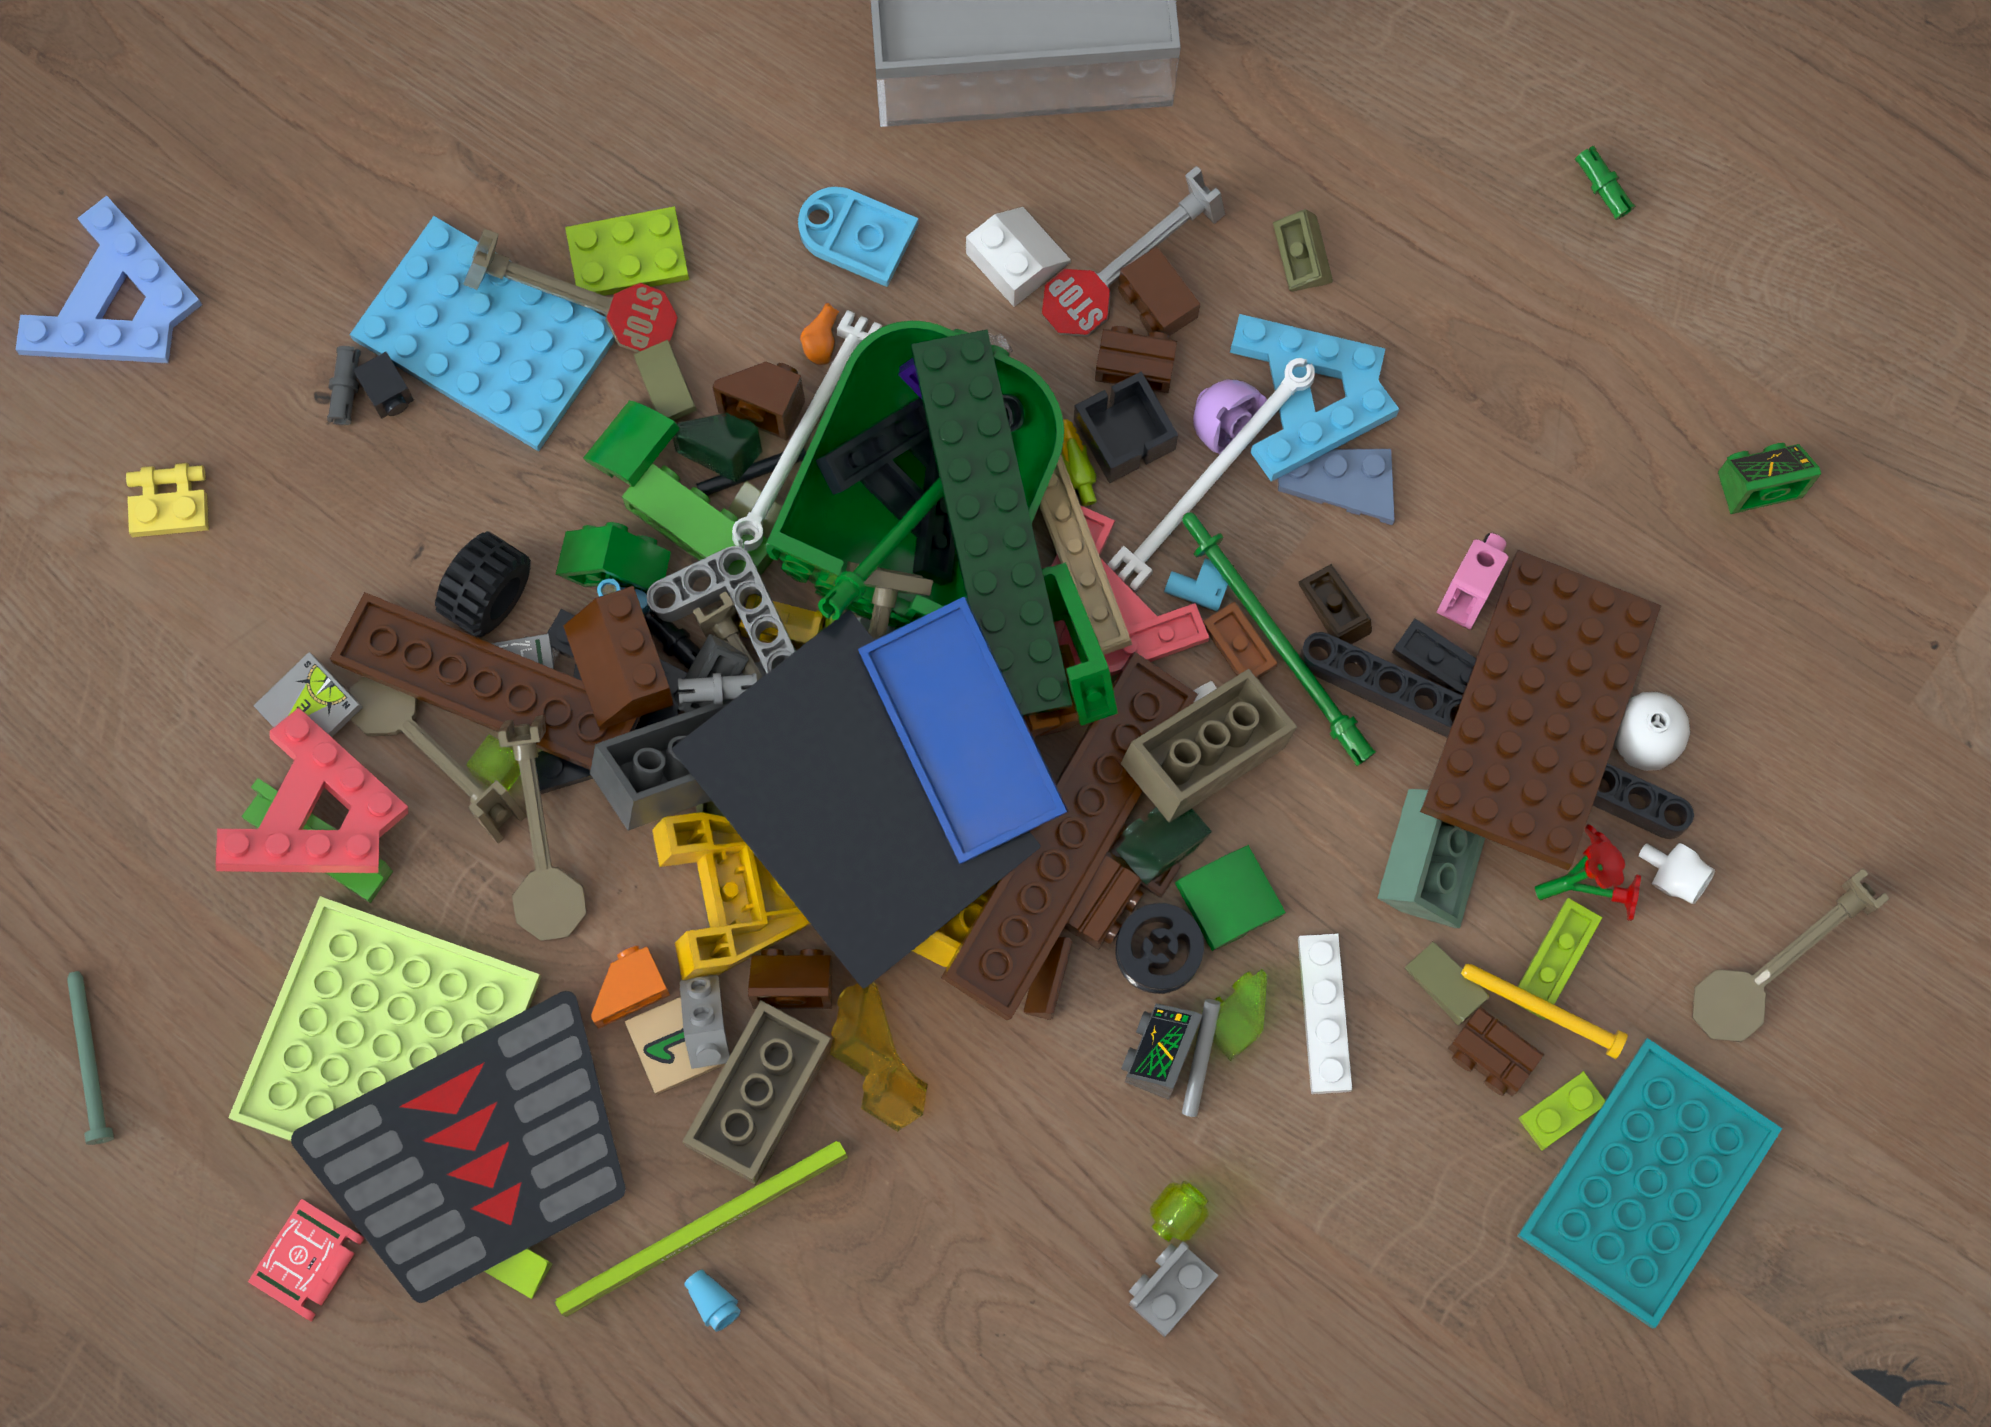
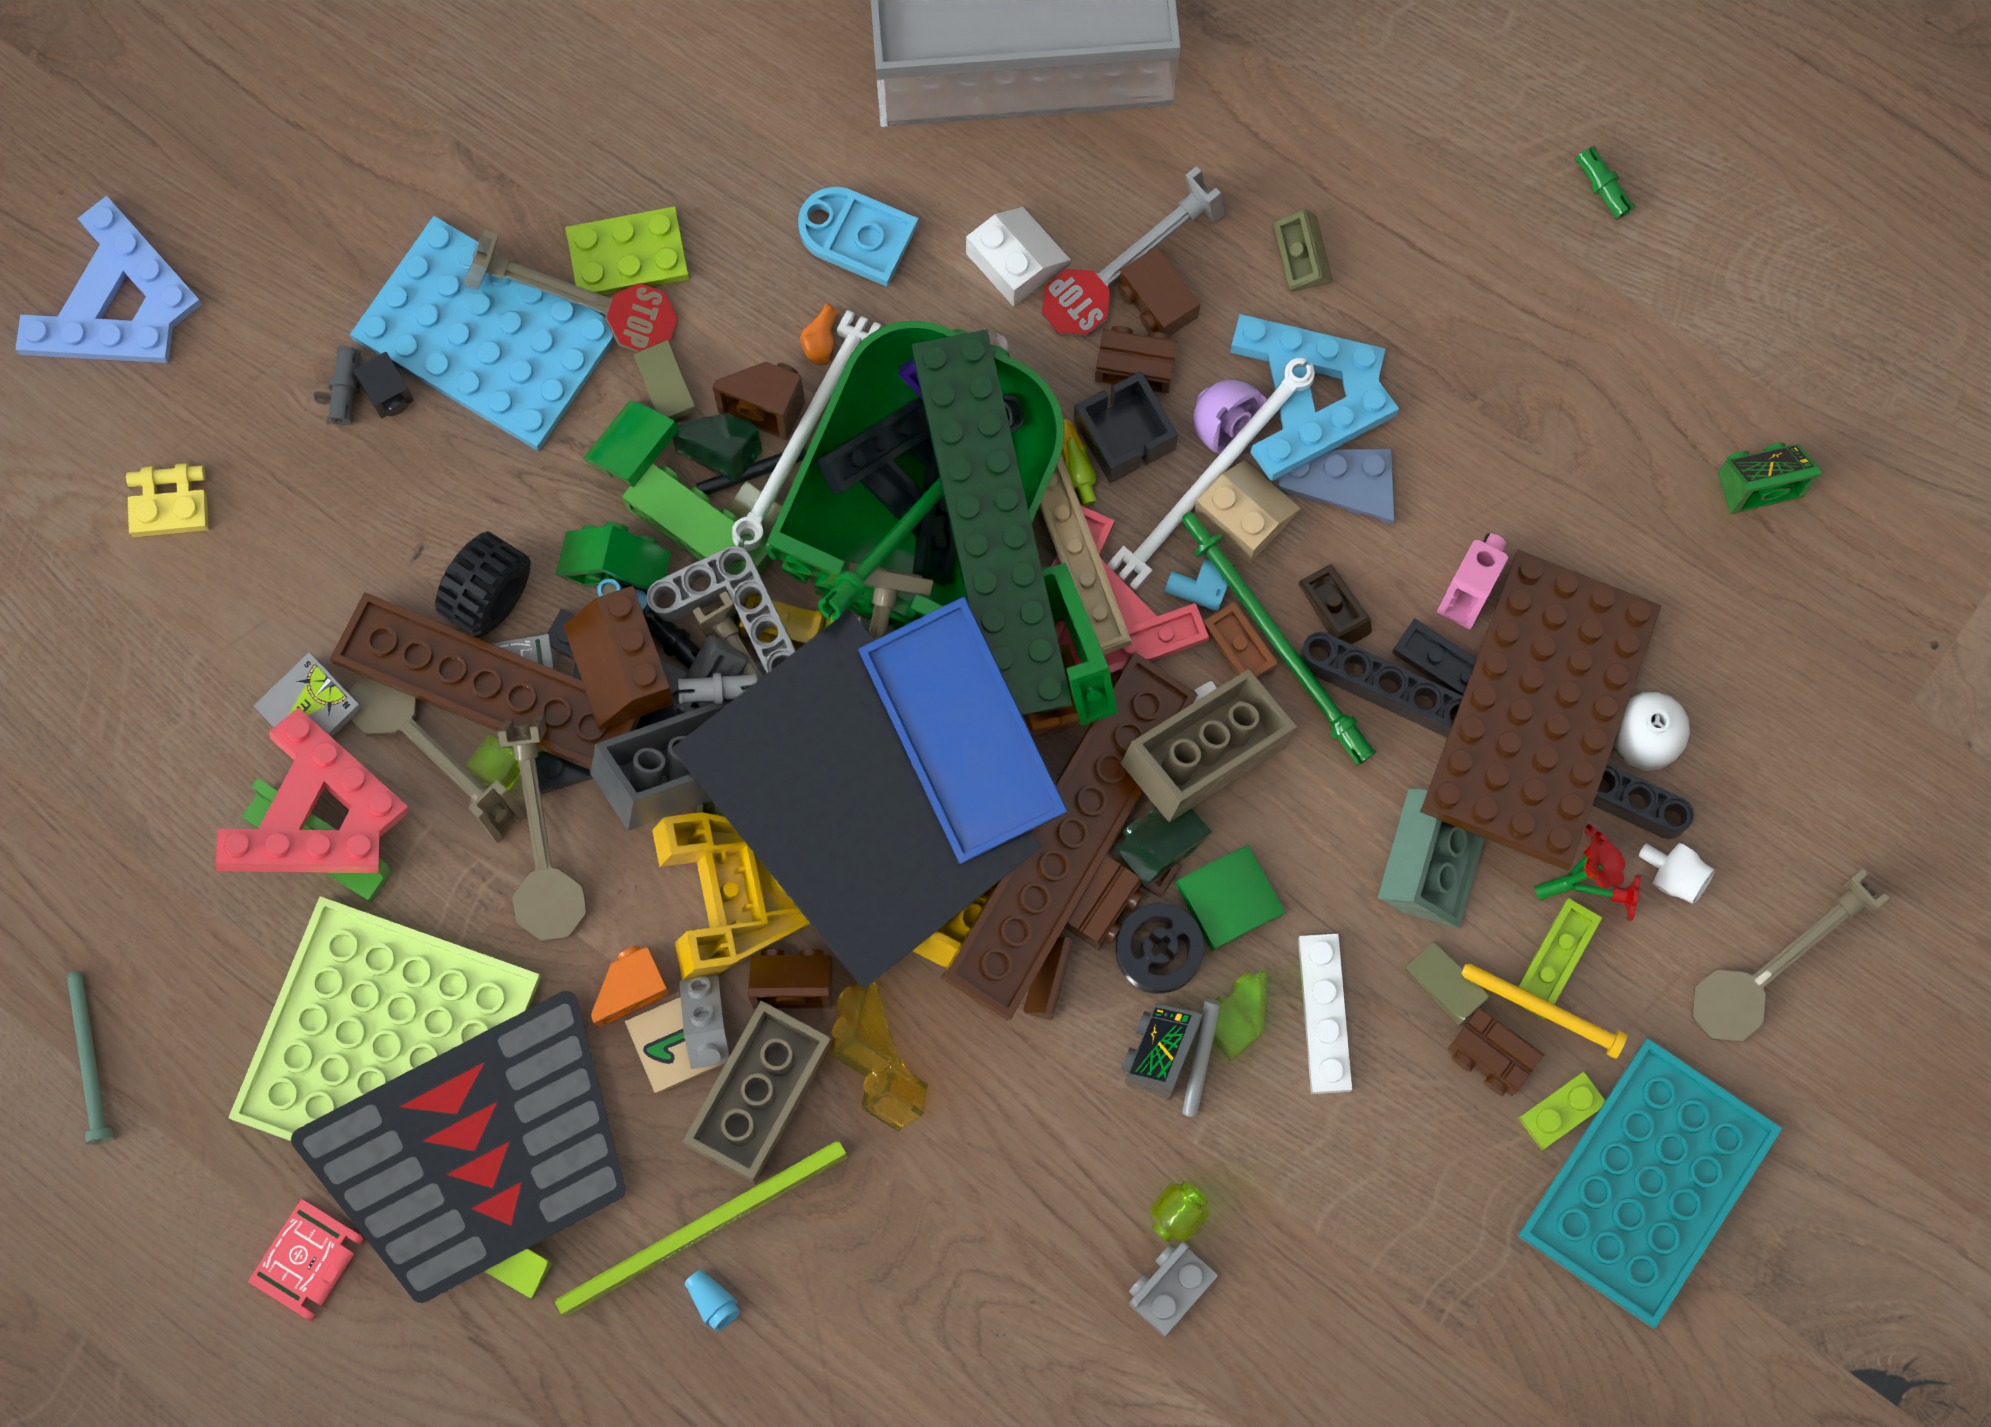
(1245, 510): none -> tan slope

